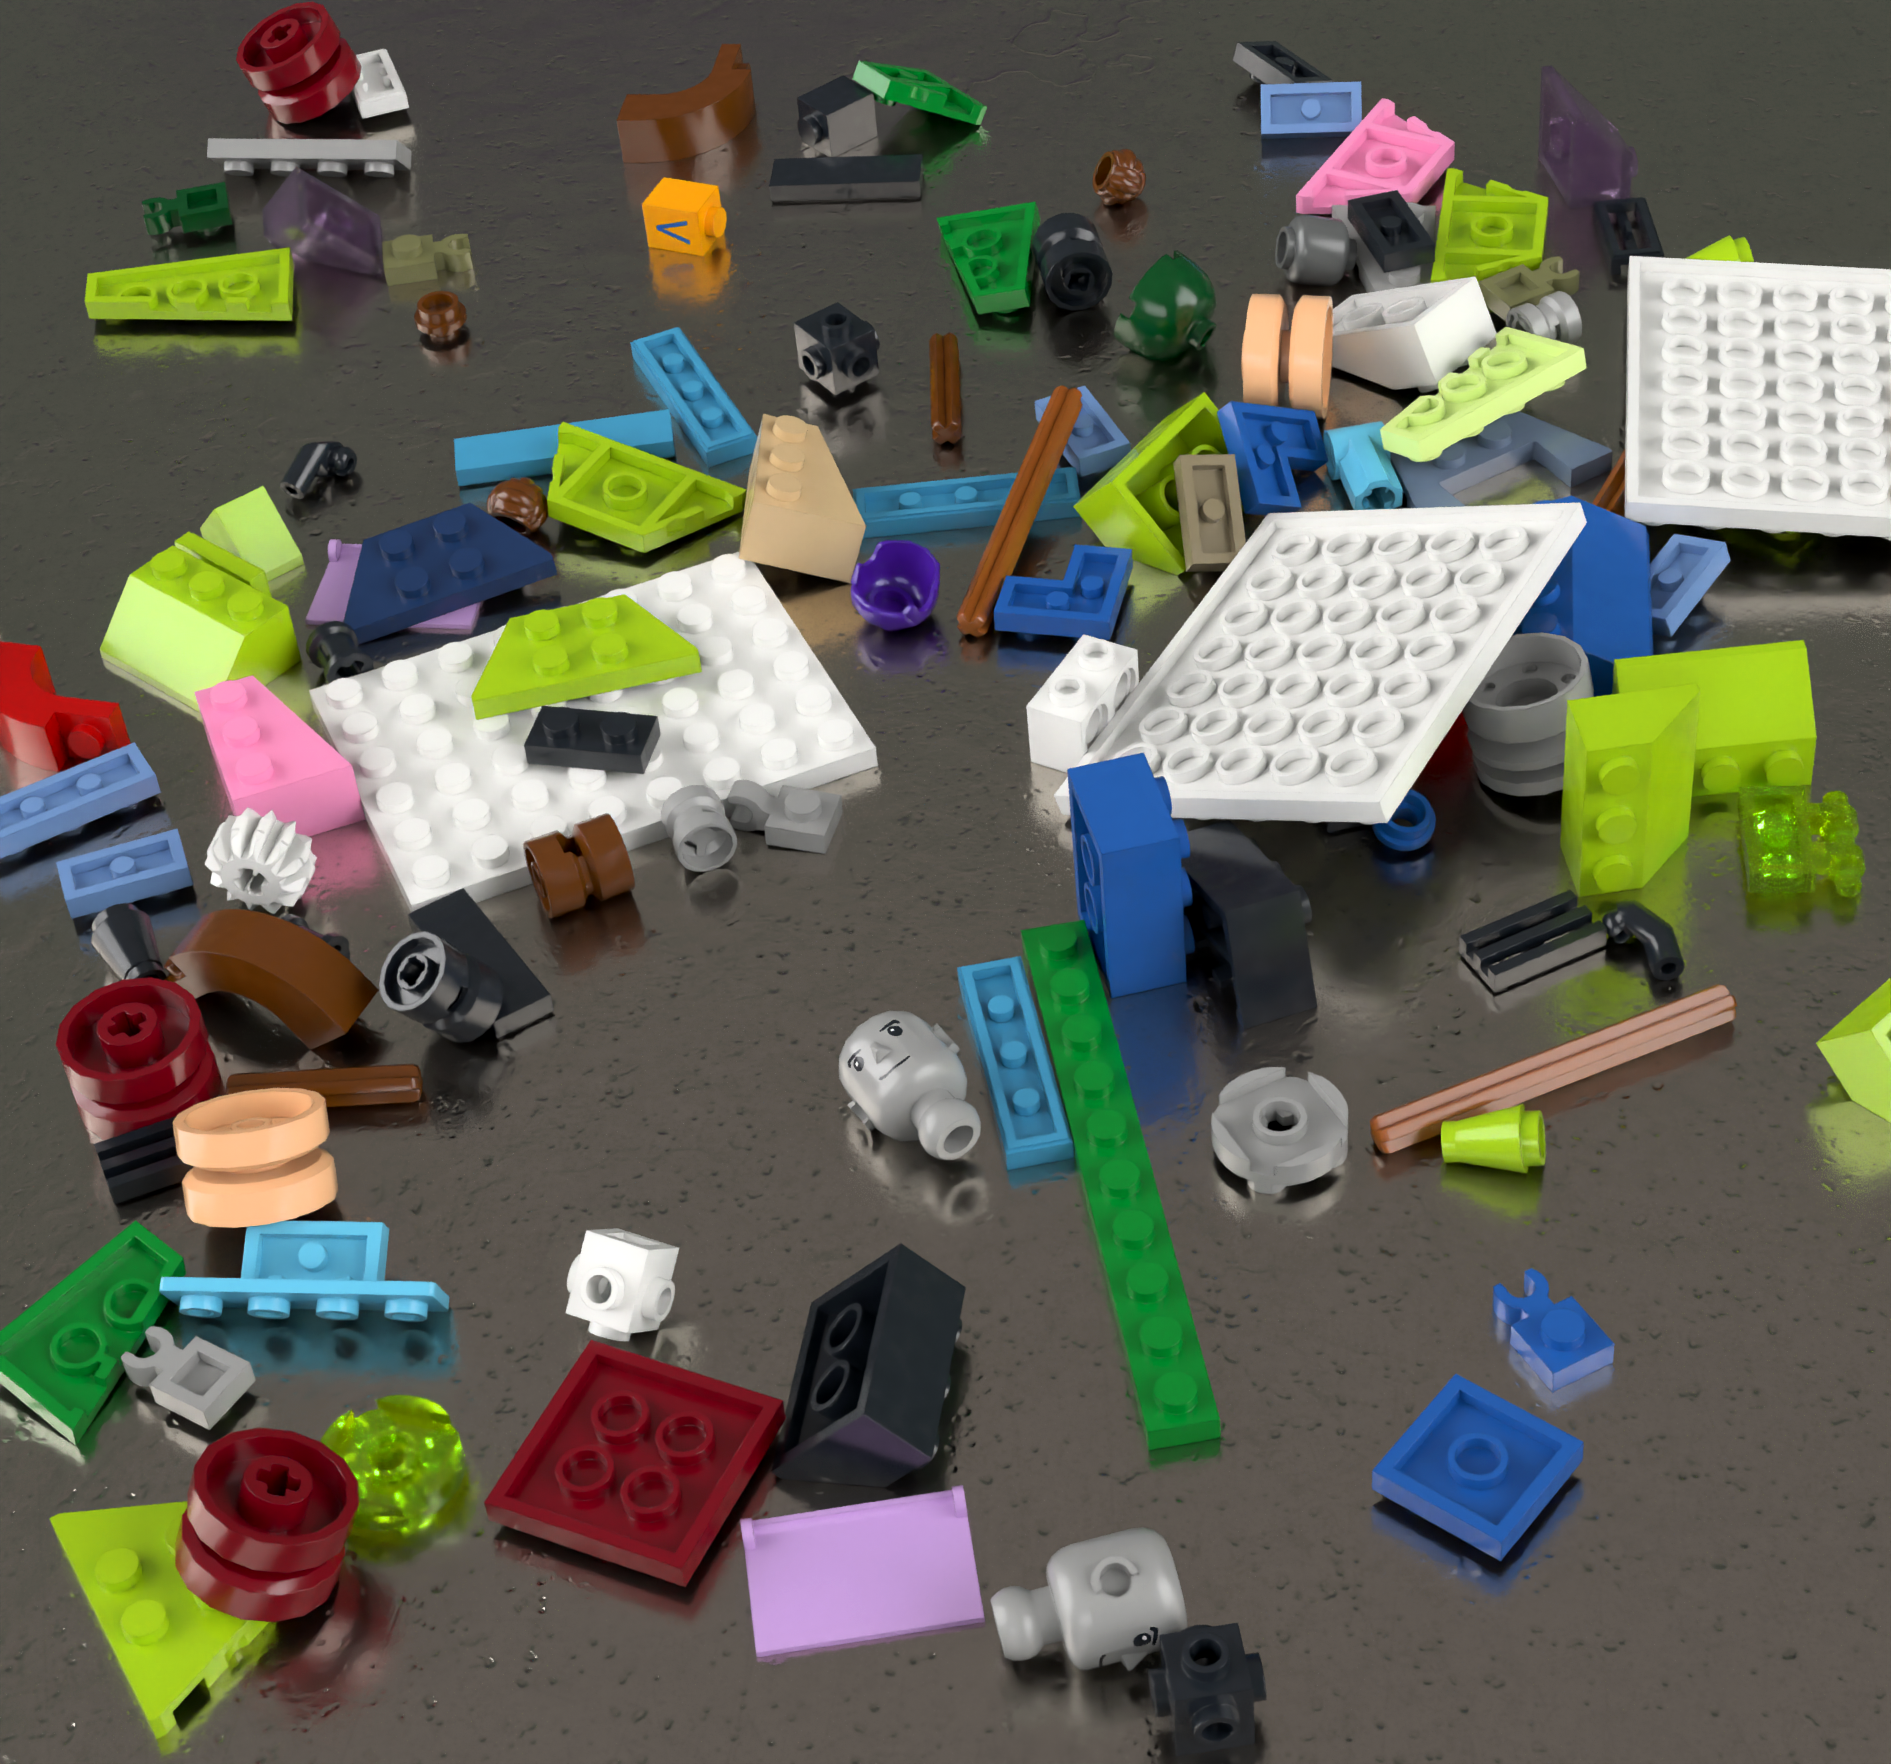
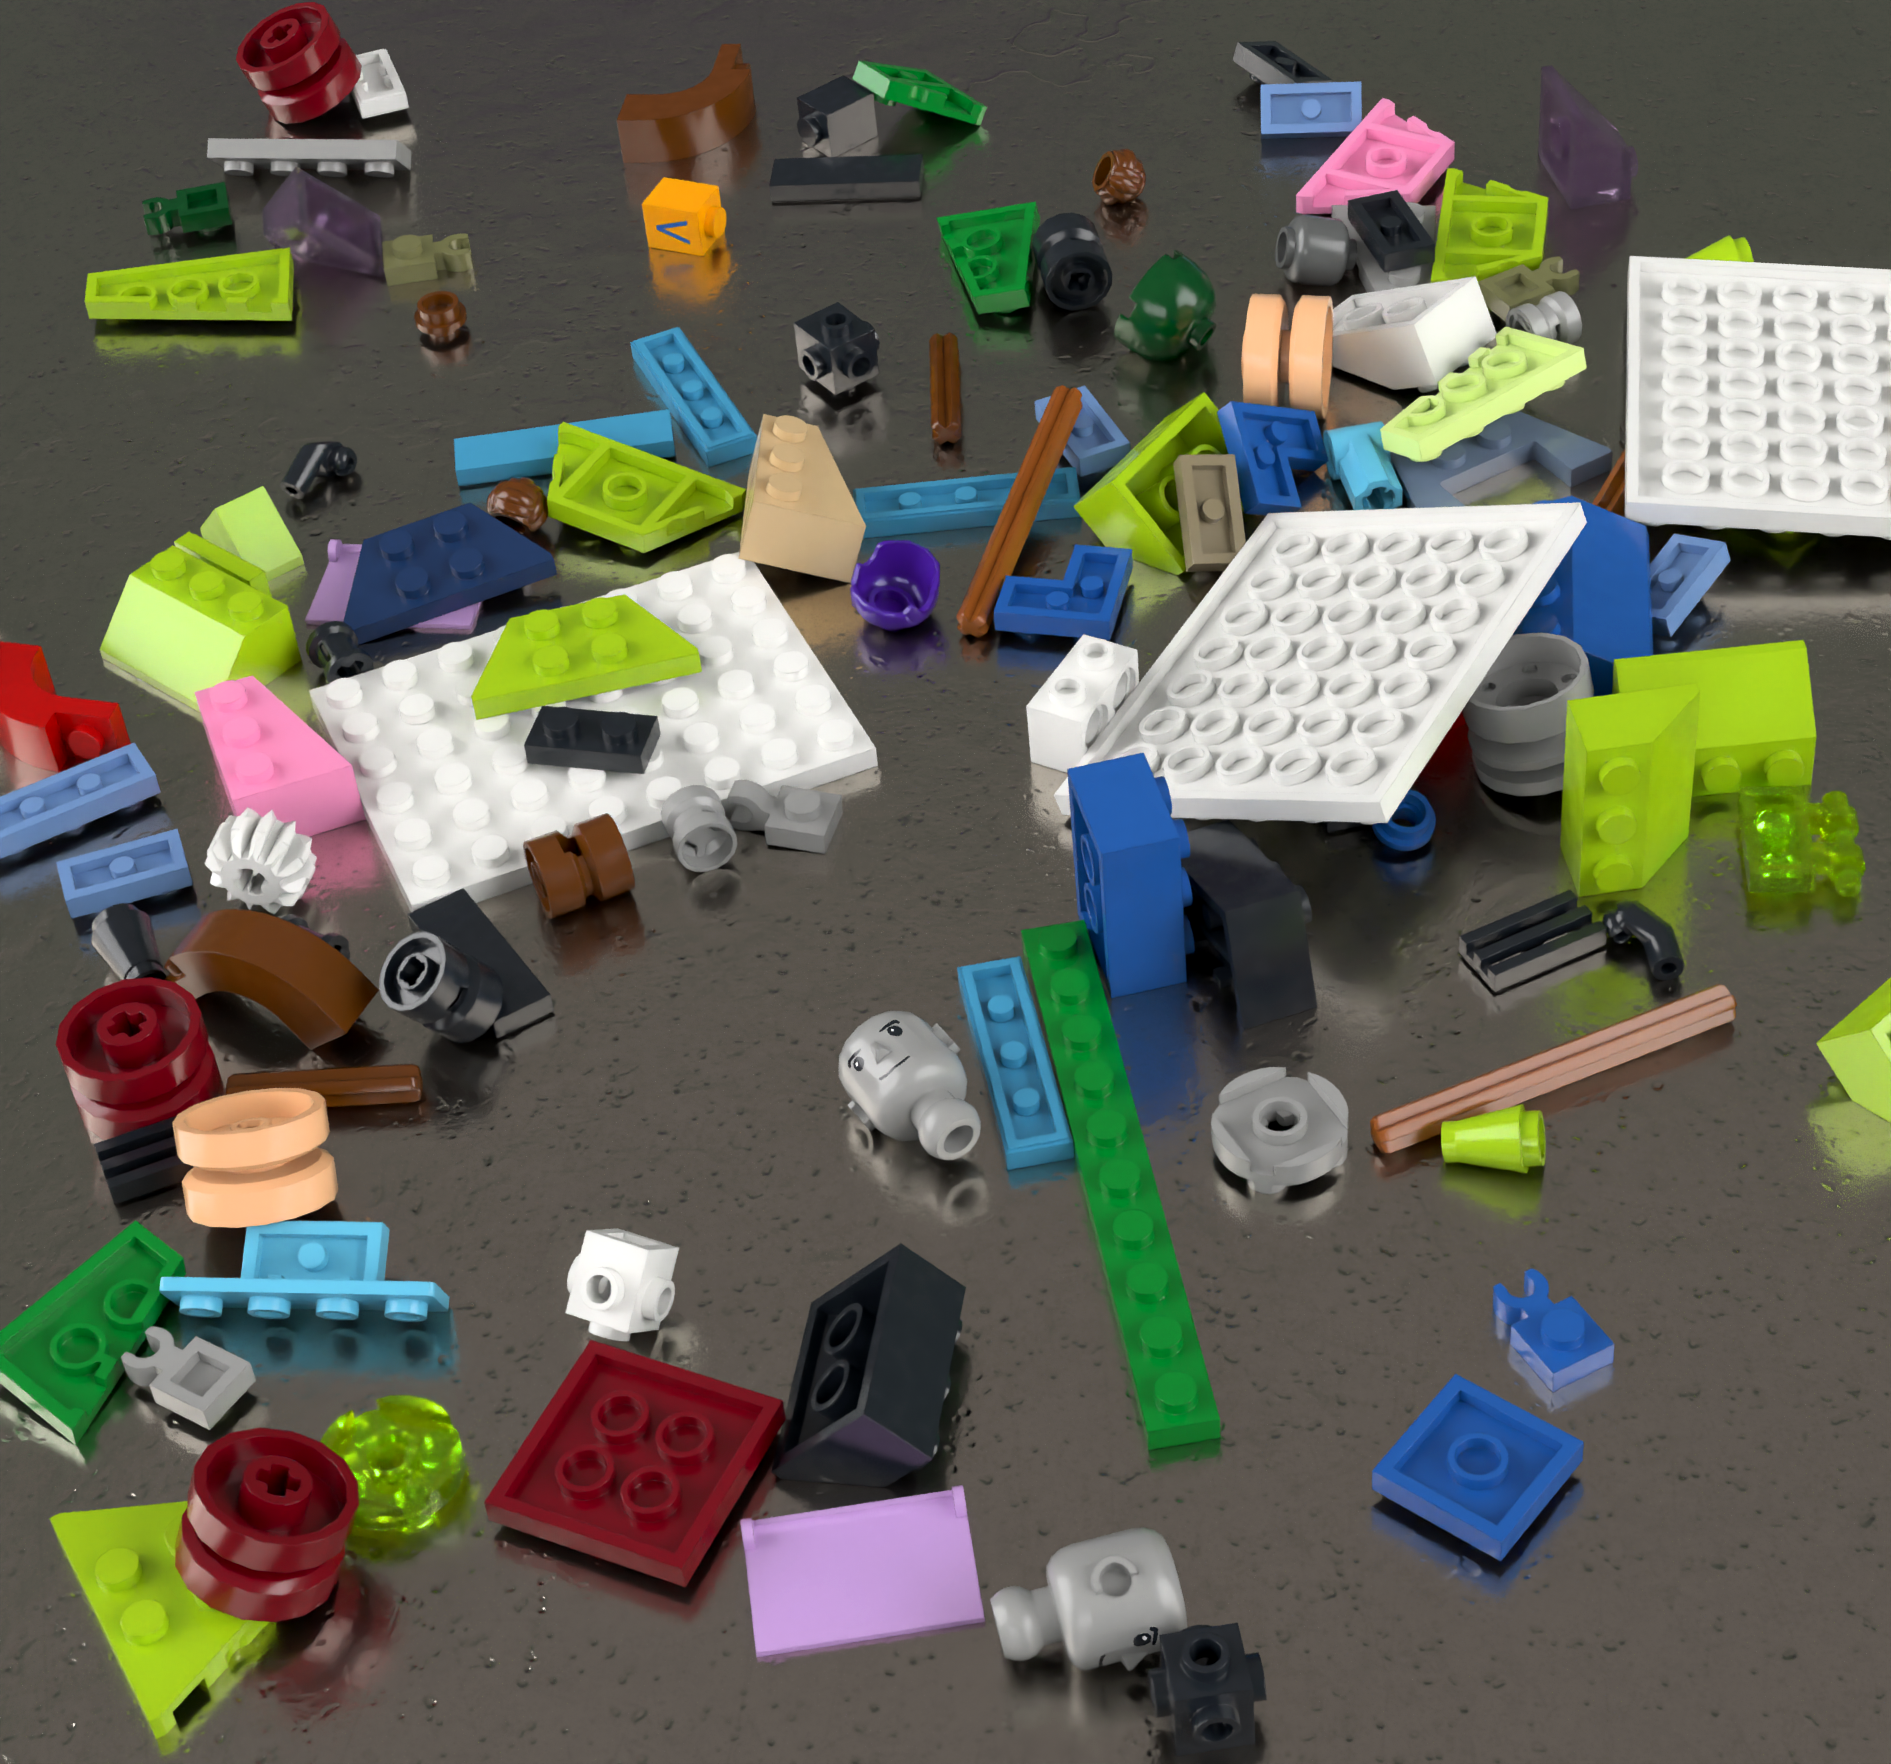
(1613, 255): black tile -> none

